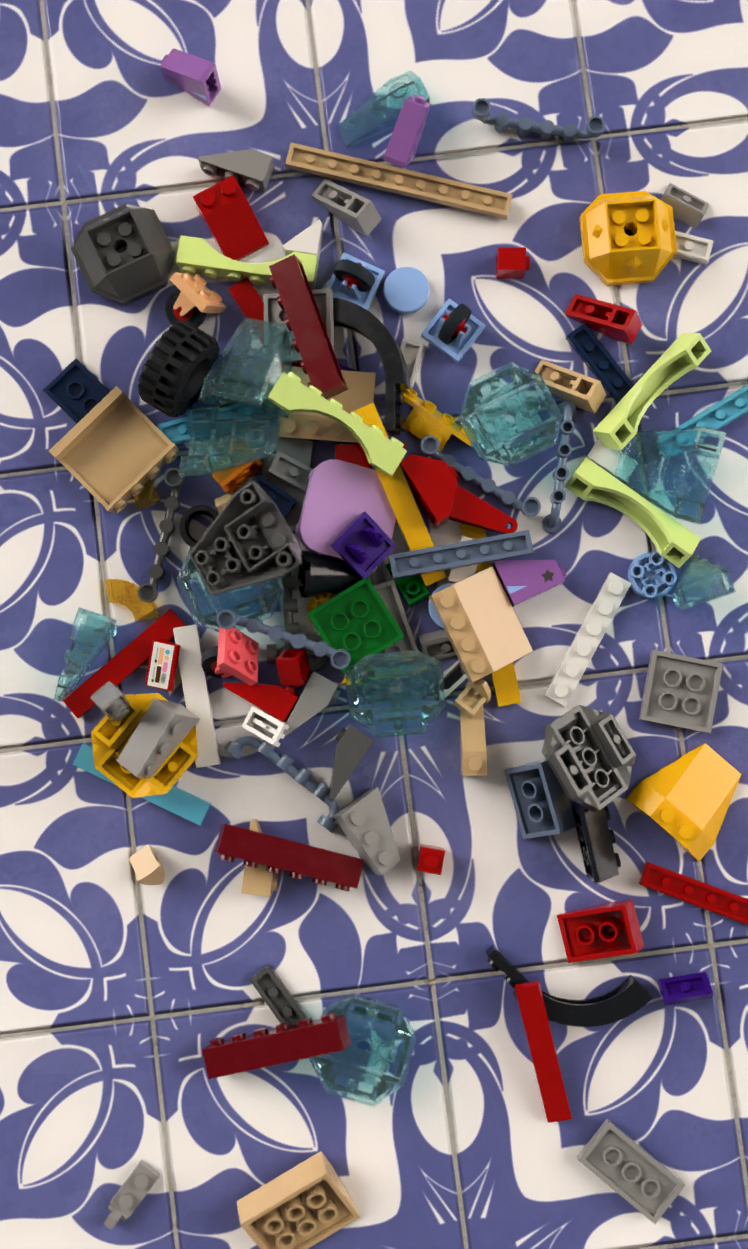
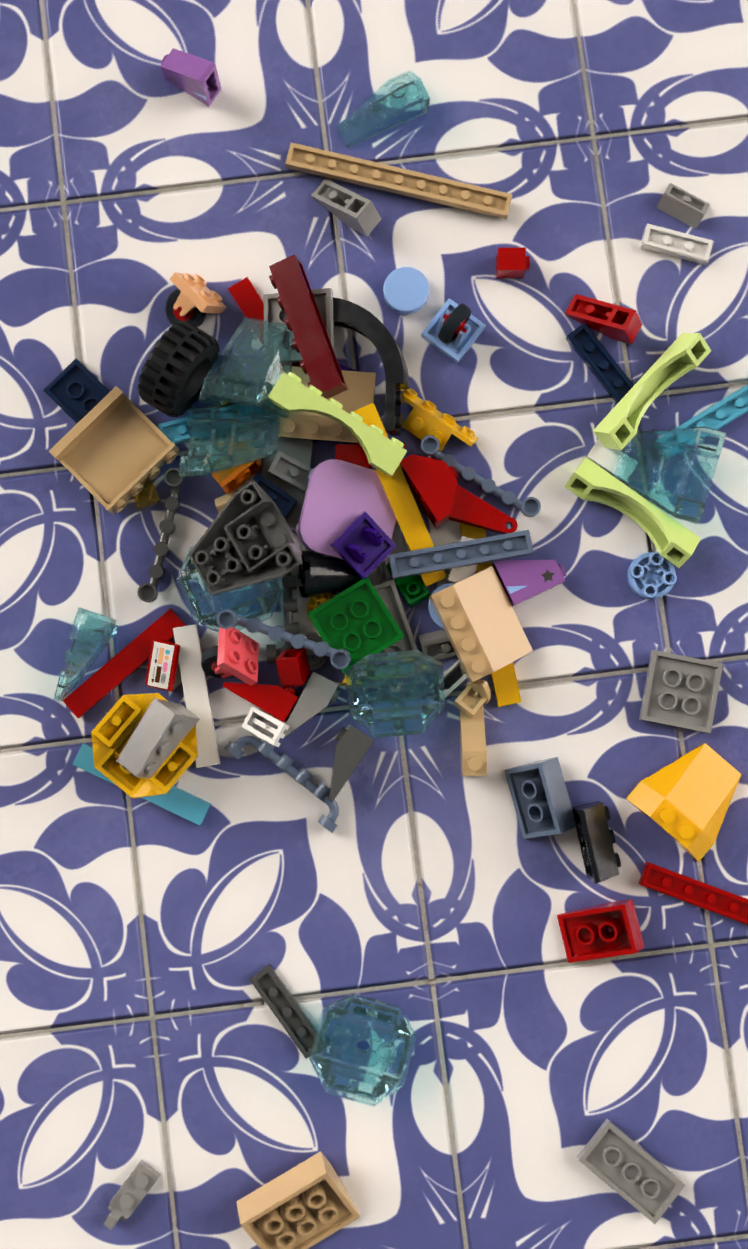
(111, 702): light grey slope -> none
(127, 594): clear yellow tile -> none
(137, 270): dark grey piece -> none
(147, 867): tan tile -> none
(188, 516): black tyre -> none
(198, 256): yellowish green arch -> none
(230, 219): red slope -> none
(247, 166): light grey slope -> none
(258, 880): tan slope -> none
(276, 1046): dark red brick -> none
(288, 856): dark red brick -> none
(307, 241): white slope -> none
(355, 280): plate -> none
(369, 831): light grey wedge -> none
(407, 131): medium lavender slope -> none
(412, 353): white tile -> none
(430, 859): red brick -> none
(482, 108): sand blue bar -> none
(522, 396): clear light blue piece -> none
(543, 1051): red tile -> none
(552, 522): sand blue bar -> none
(572, 386): tan slope -> none
(587, 639): white plate -> none
(589, 756): dark grey piece -> none
(590, 1012): black arch -> none
(621, 257): yellow piece -> none
(685, 988): dark purple plate -> none
(701, 583): clear light blue wedge -> none

